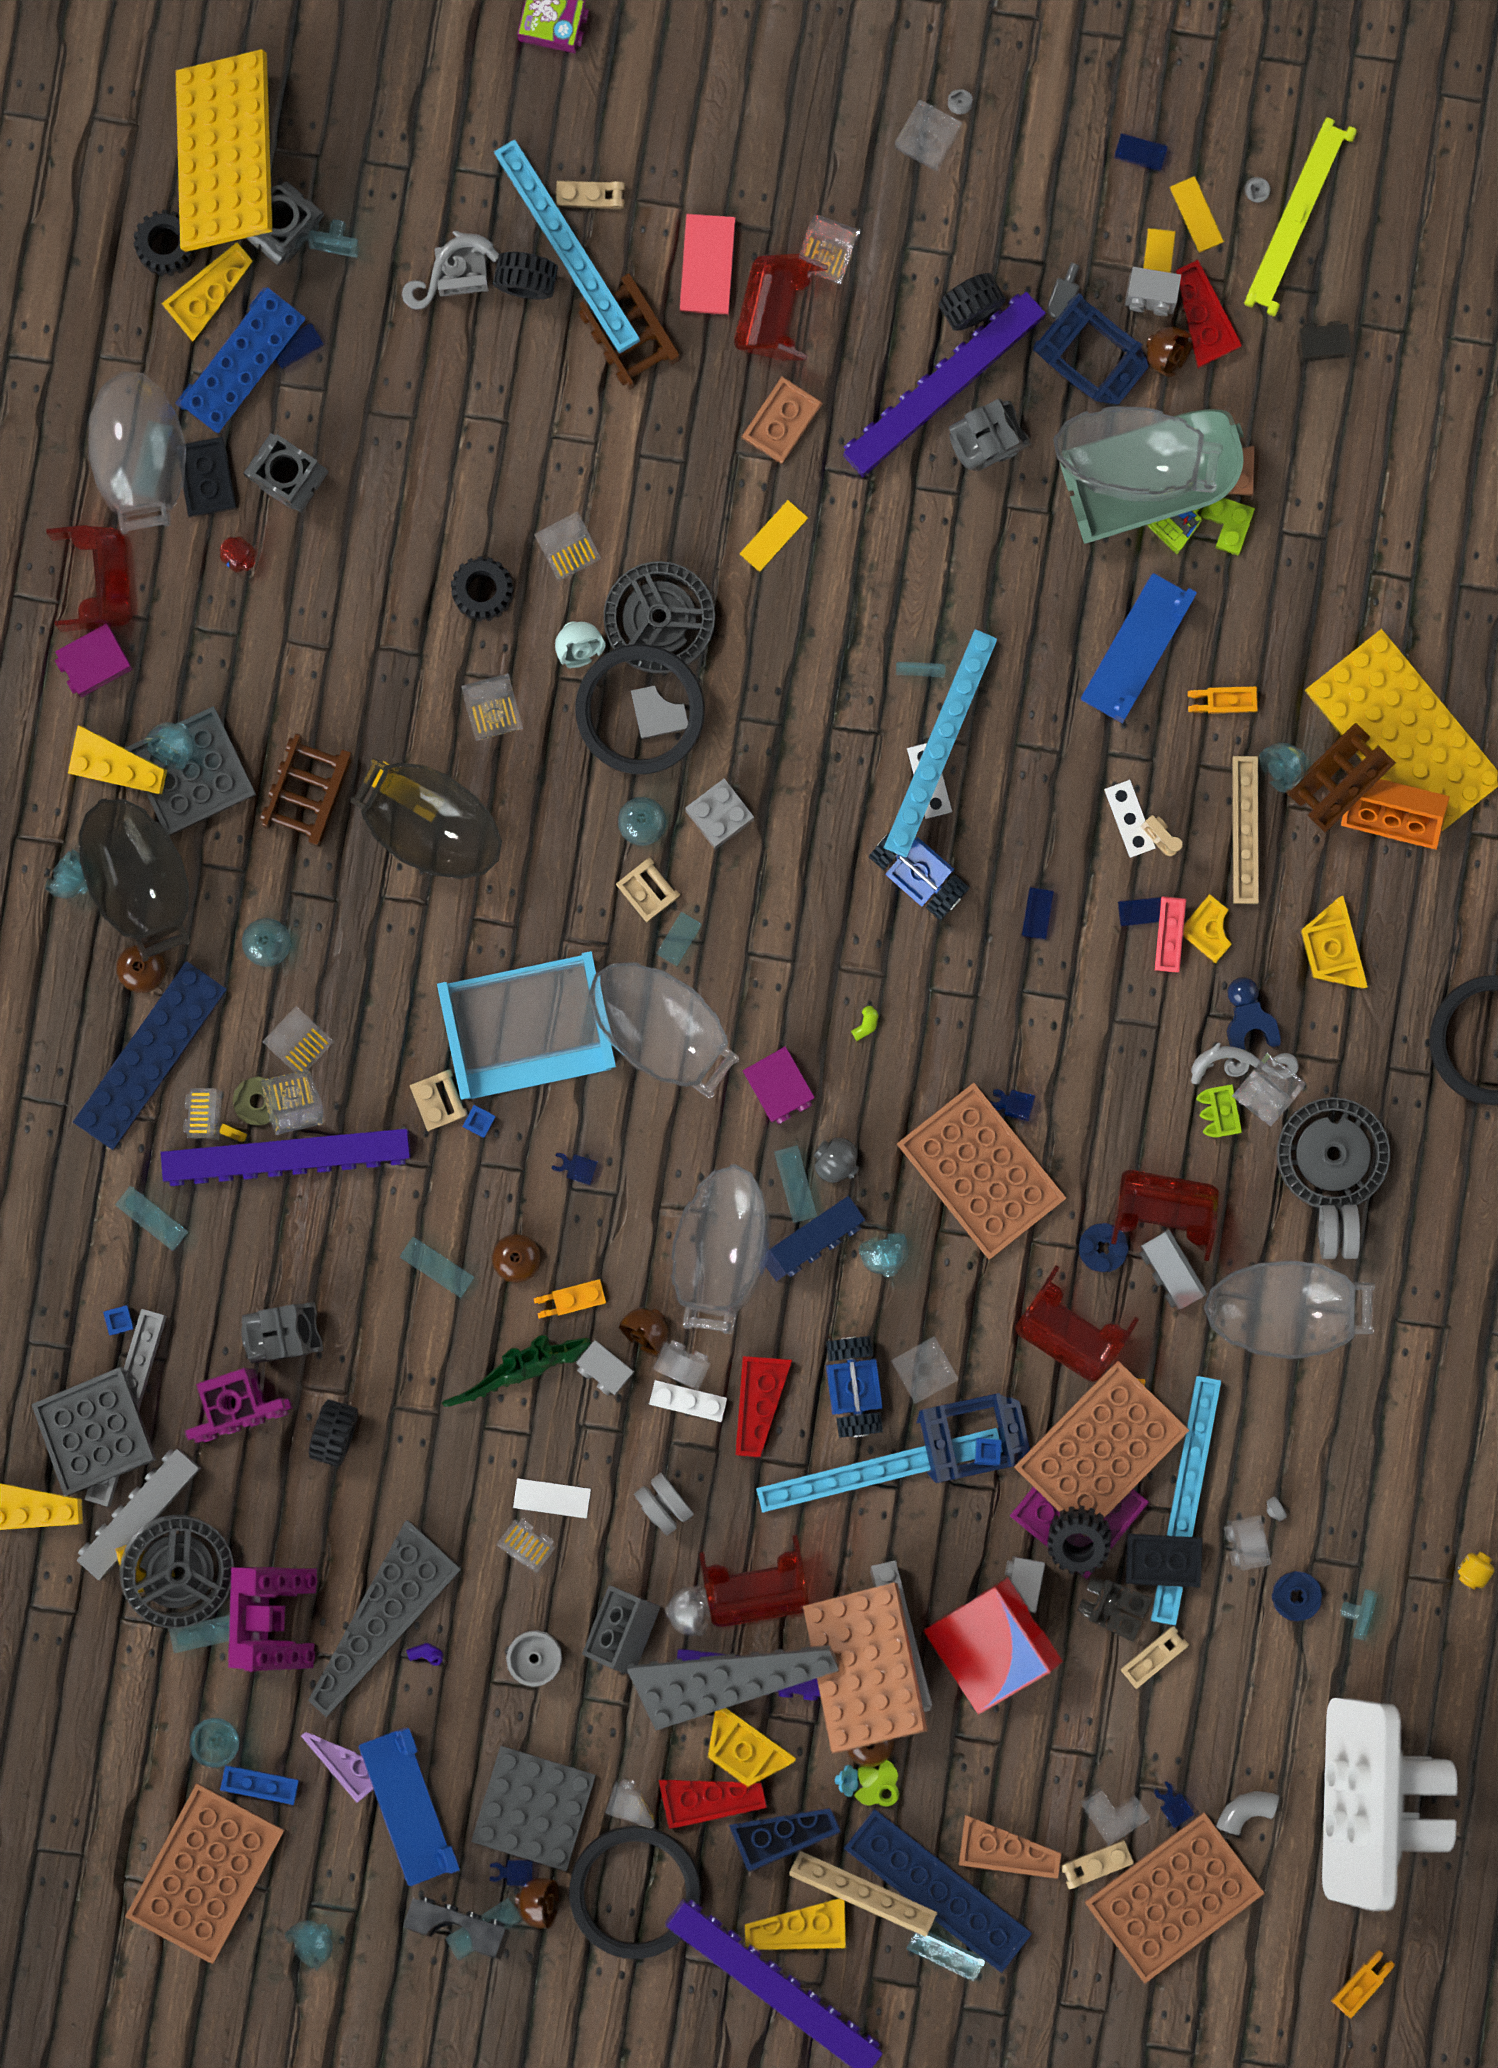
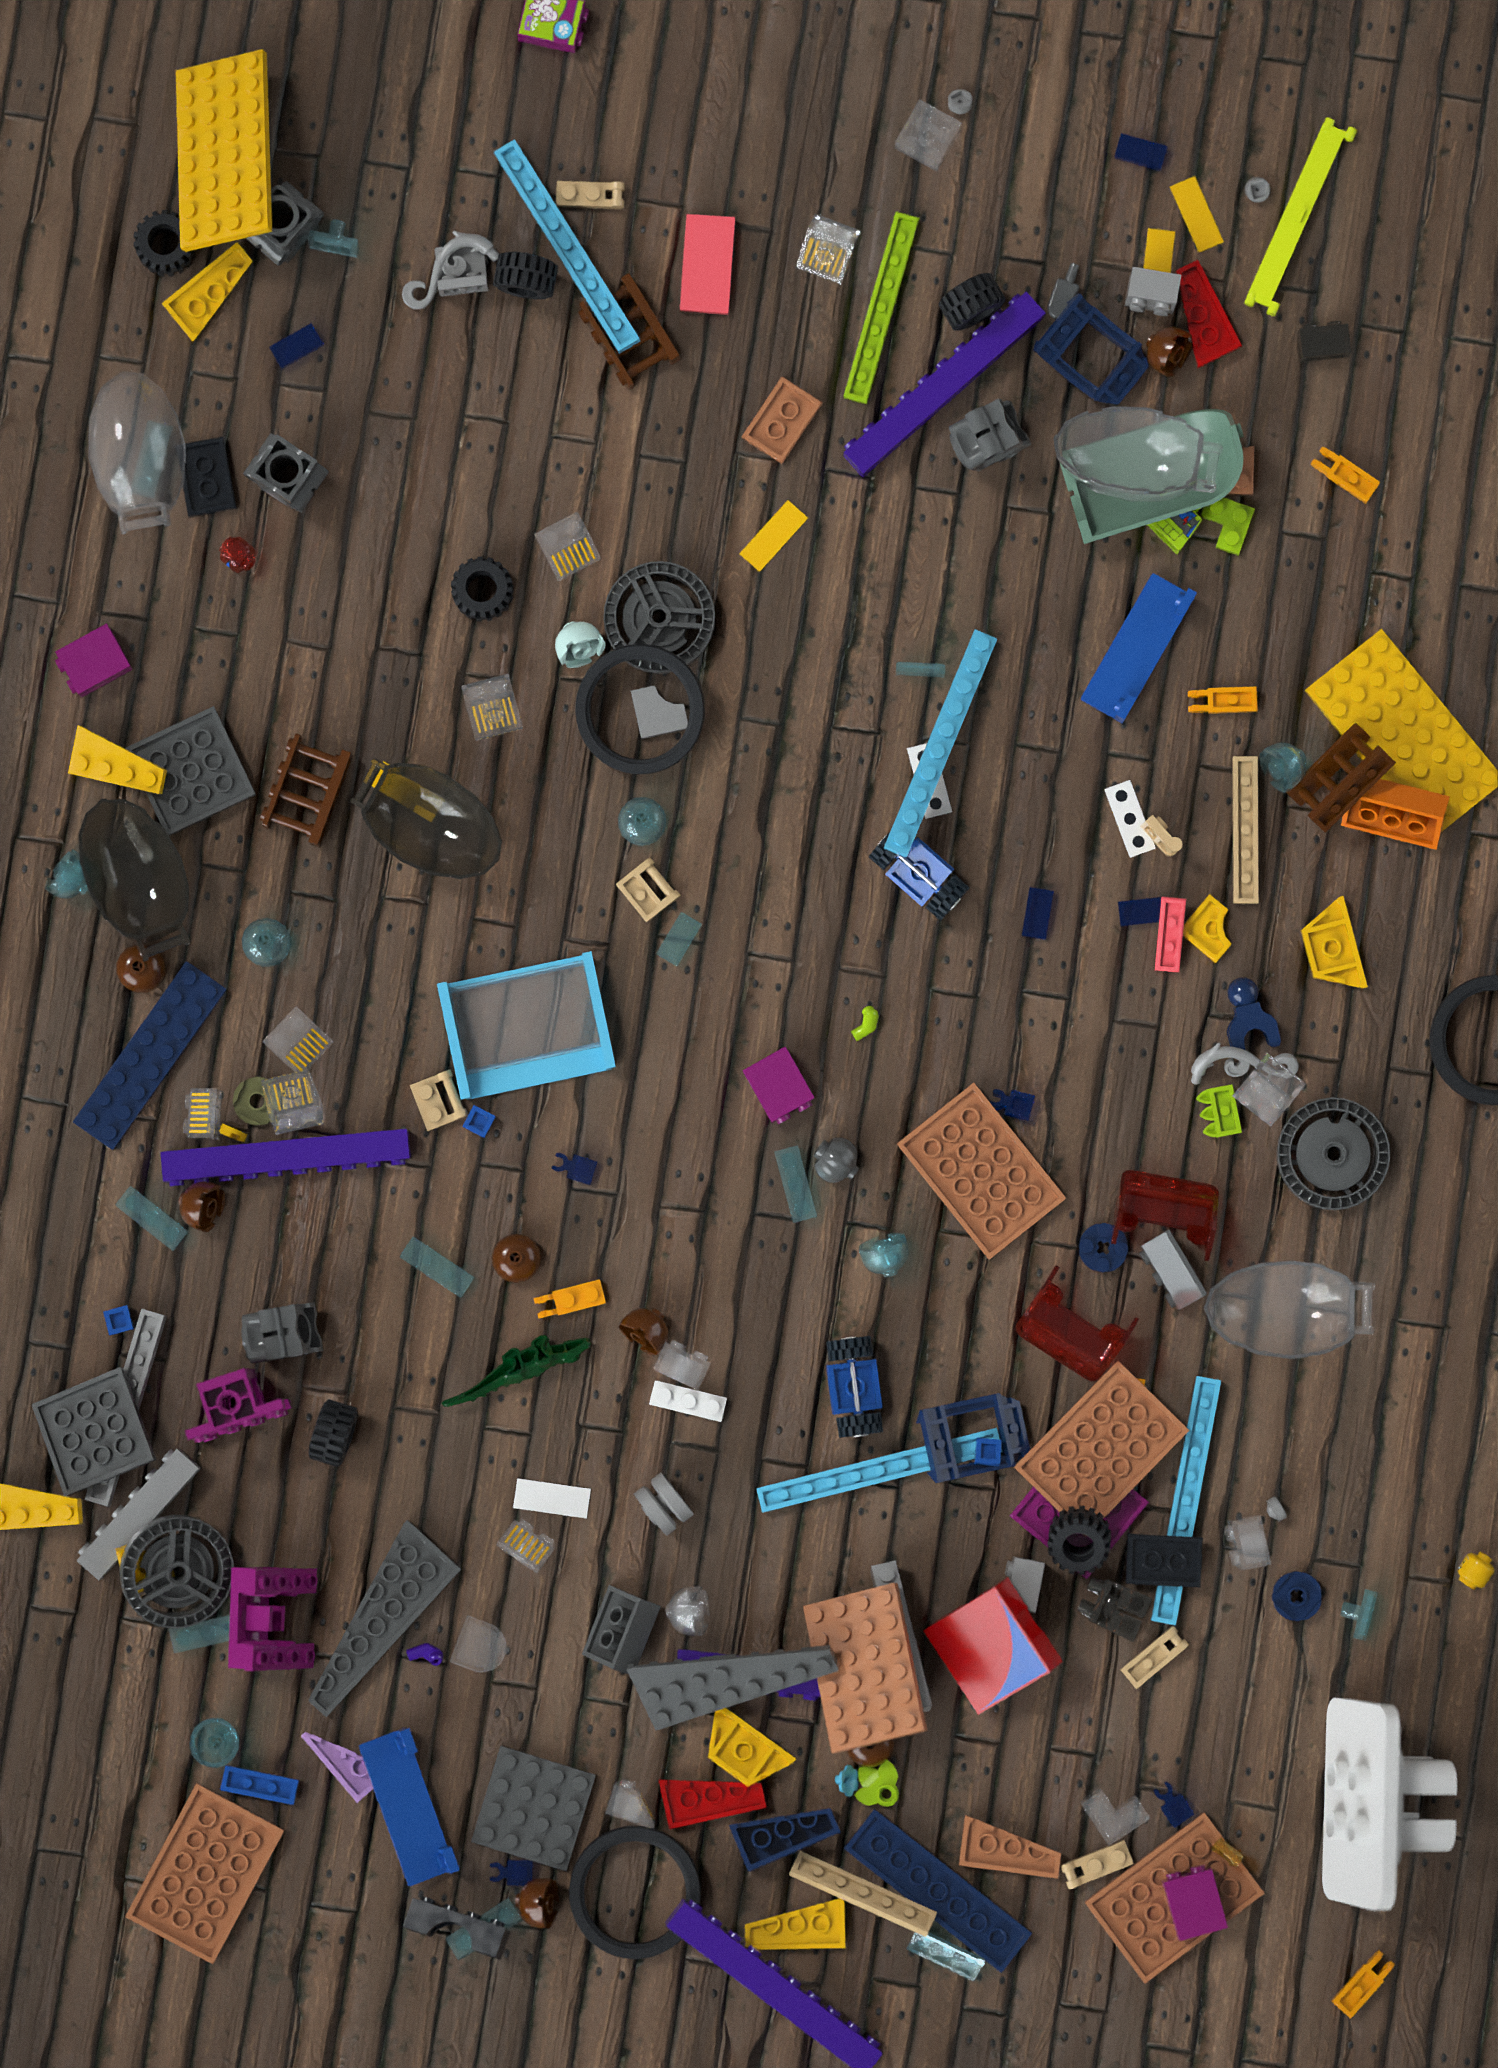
(111, 577): clear red windscreen -> none
(170, 744): clear light blue cylinder -> none
(201, 1204): none -> reddish brown cylinder
(241, 360): blue bracket -> none
(311, 1942): clear light blue cylinder -> none
(479, 1646): none -> clear tile
(534, 1643): light grey wheel -> none
(605, 1368): light grey brick -> none
(660, 1025): clear windscreen -> none
(719, 814): light grey brick -> none
(721, 1248): clear windscreen -> none
(756, 1593): clear red windscreen -> none
(759, 1395): red wing -> none
(769, 304): clear red windscreen -> none
(814, 1237): dark blue wedge -> none
(881, 308): none -> lime tile
(924, 1370): clear brick -> none
(1194, 1902): none -> magenta brick
(1228, 1852): none -> clear yellow pin
(1245, 1807): light grey cylinder -> none
(1338, 1231): light grey wheel -> none
(1347, 475): none -> light orange hinge

